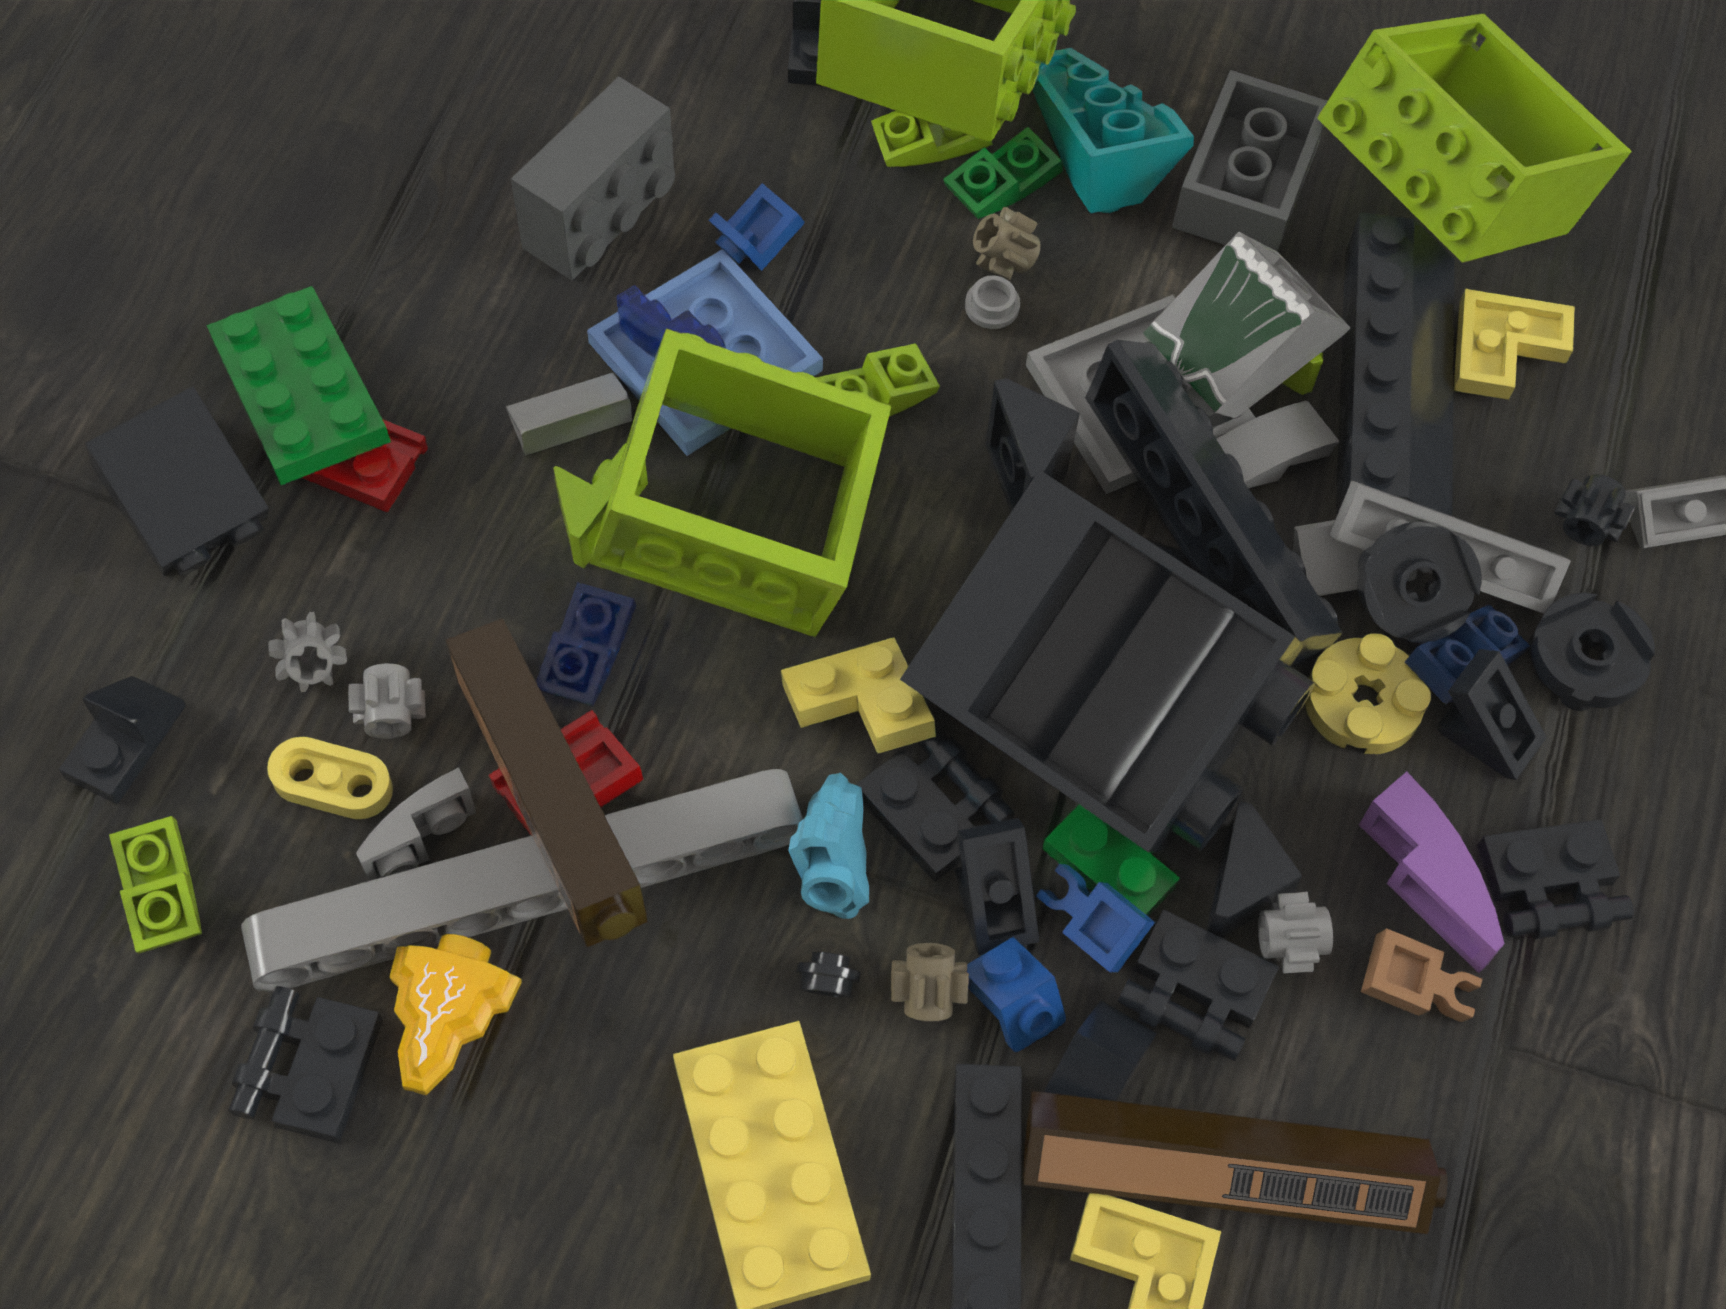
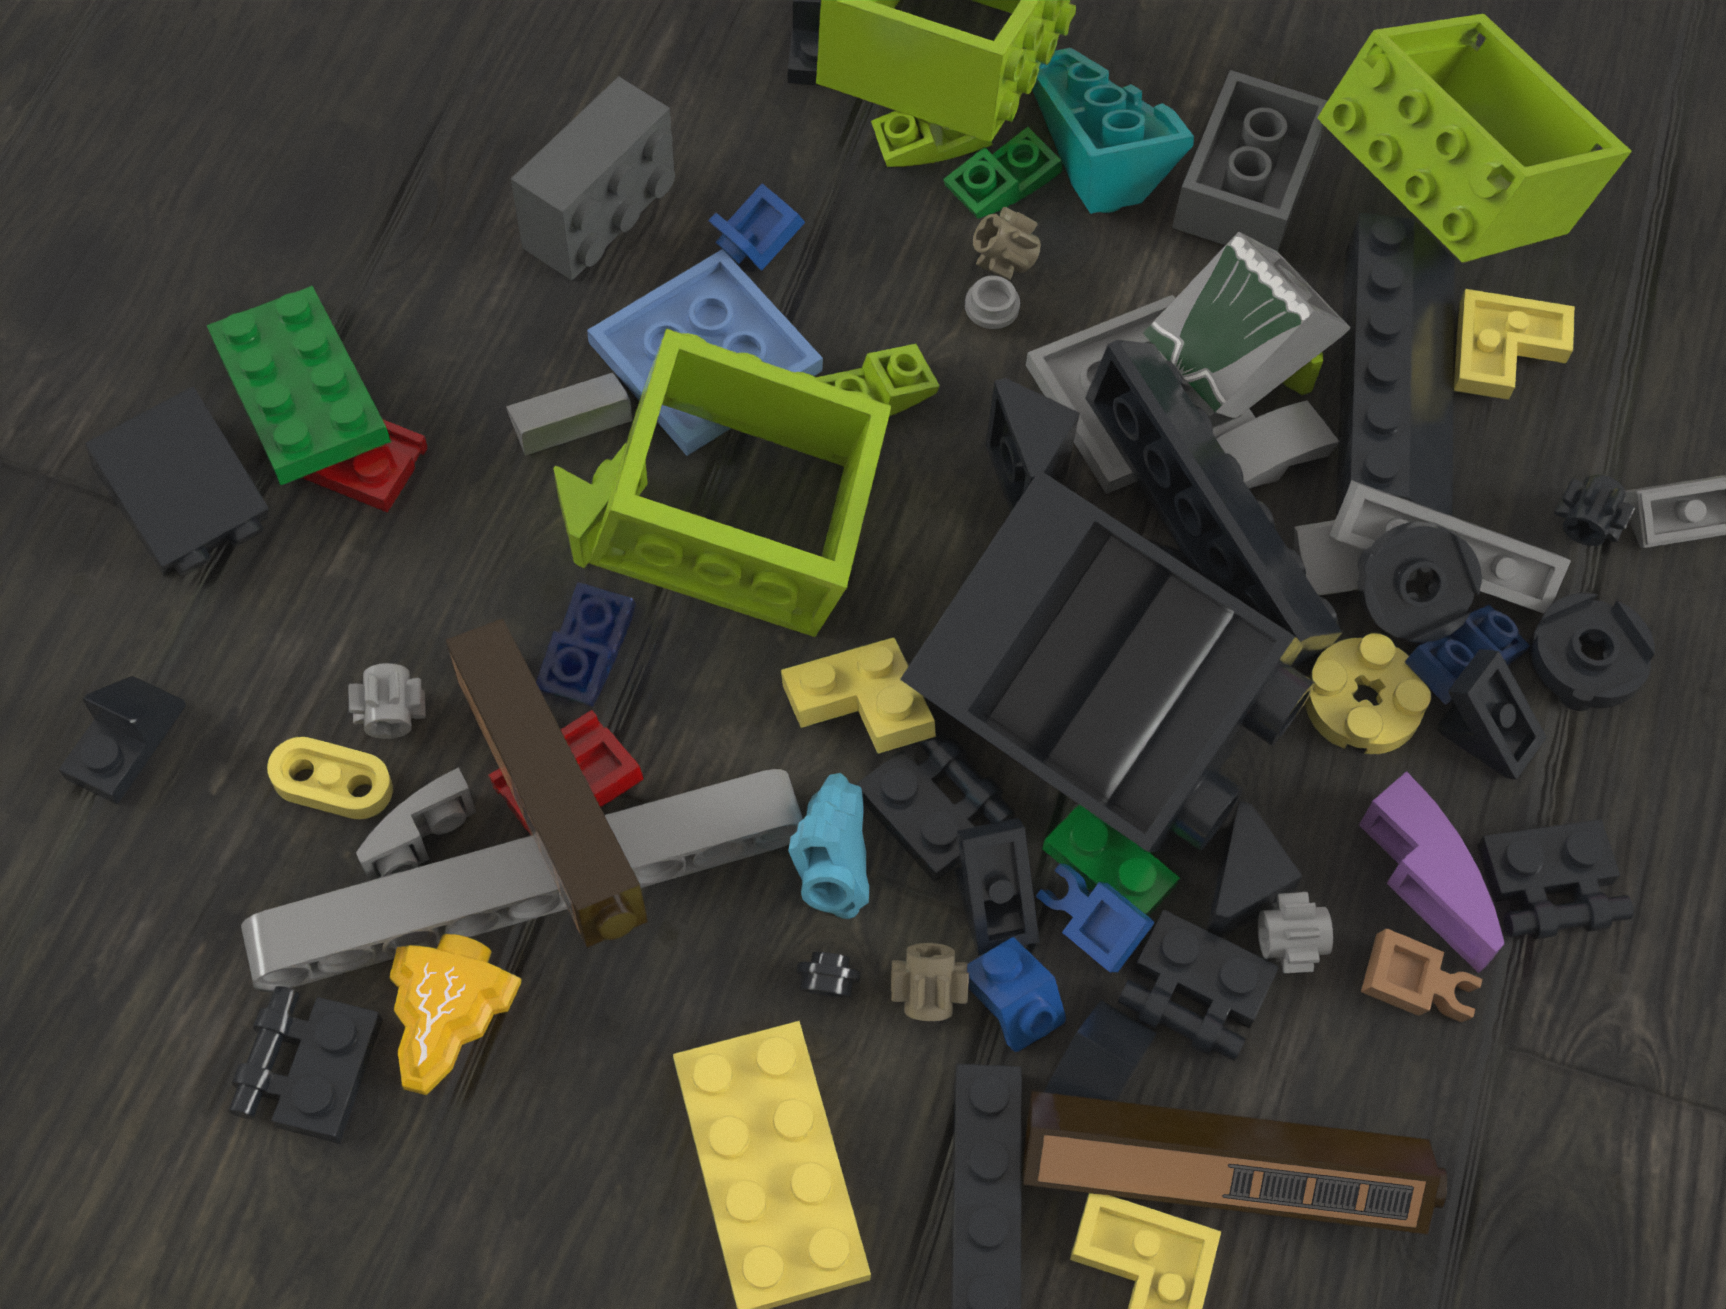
(156, 884): lime slope -> none
(308, 669): light grey gear -> none
(647, 320): clear blue slope -> none

